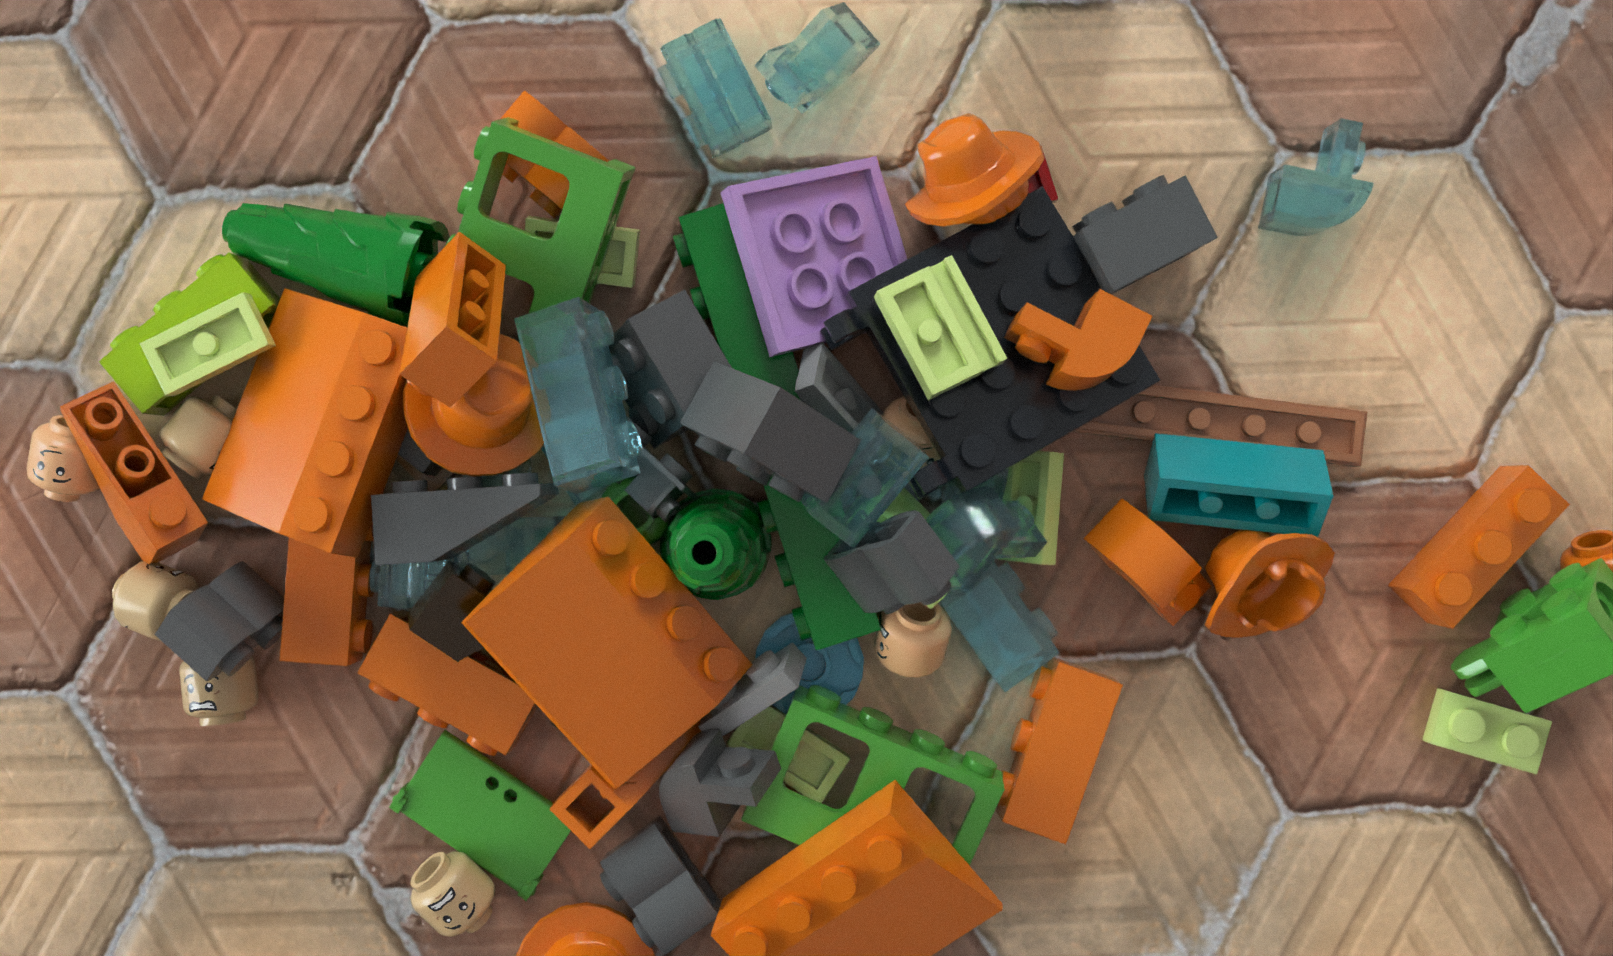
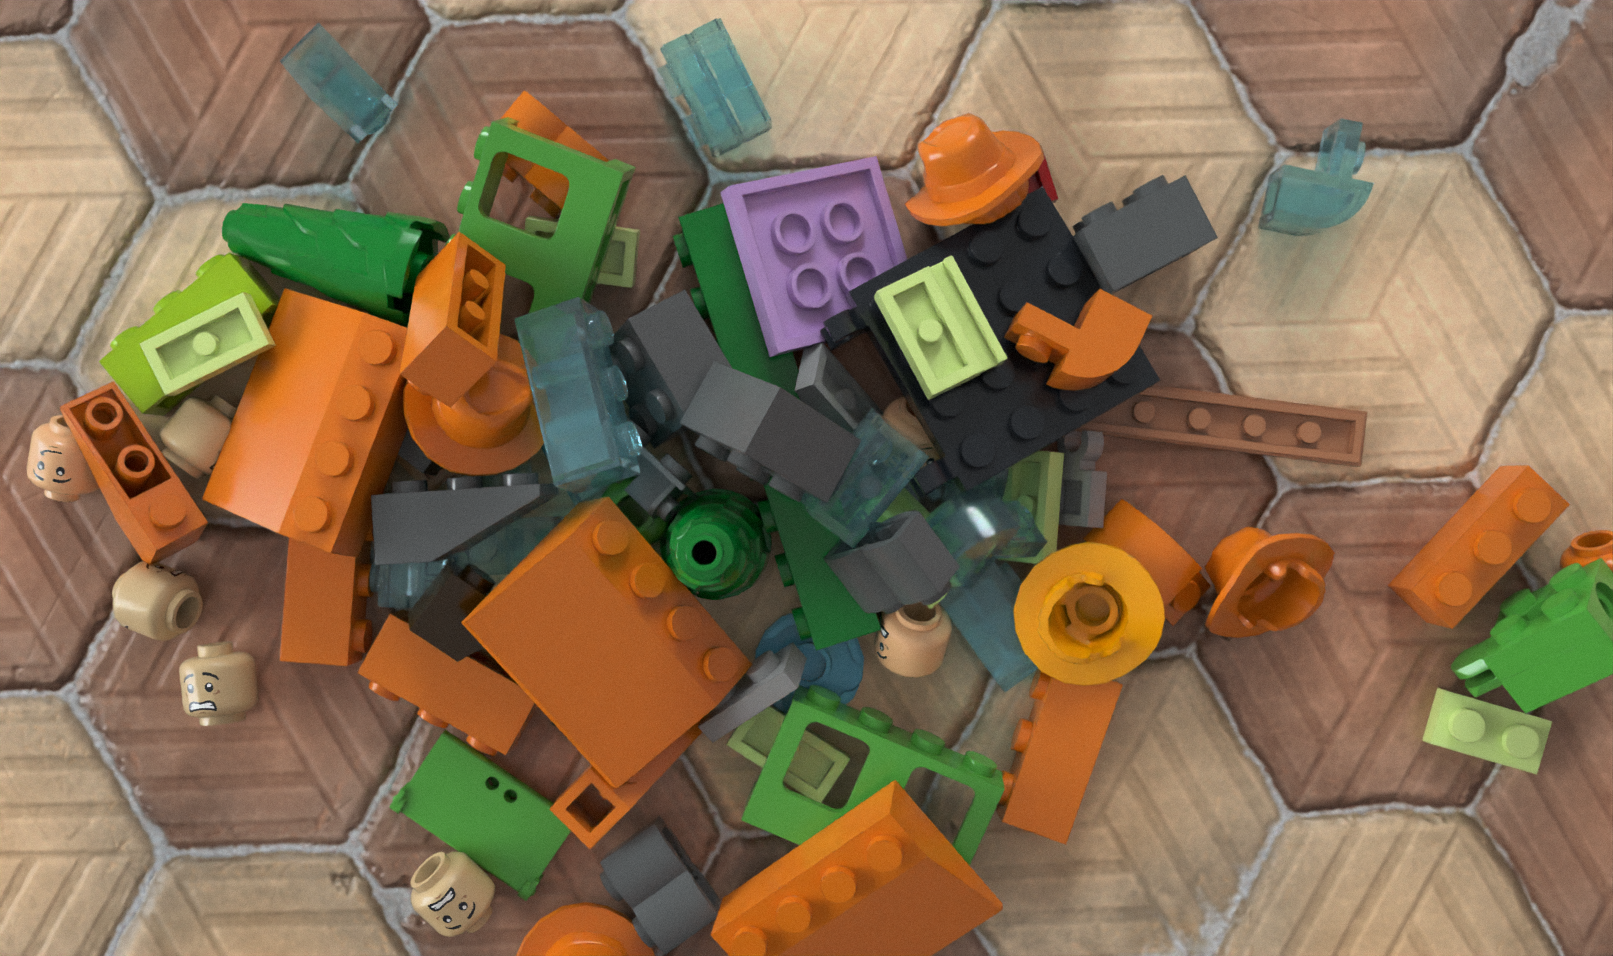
(224, 622): dark grey brick -> none
(338, 84): none -> clear light blue slope
(712, 783): dark grey brick -> none
(818, 58): clear light blue brick -> none
(1082, 486): none -> light grey plate
(1088, 614): none -> light orange hat
(1237, 485): teal brick -> none

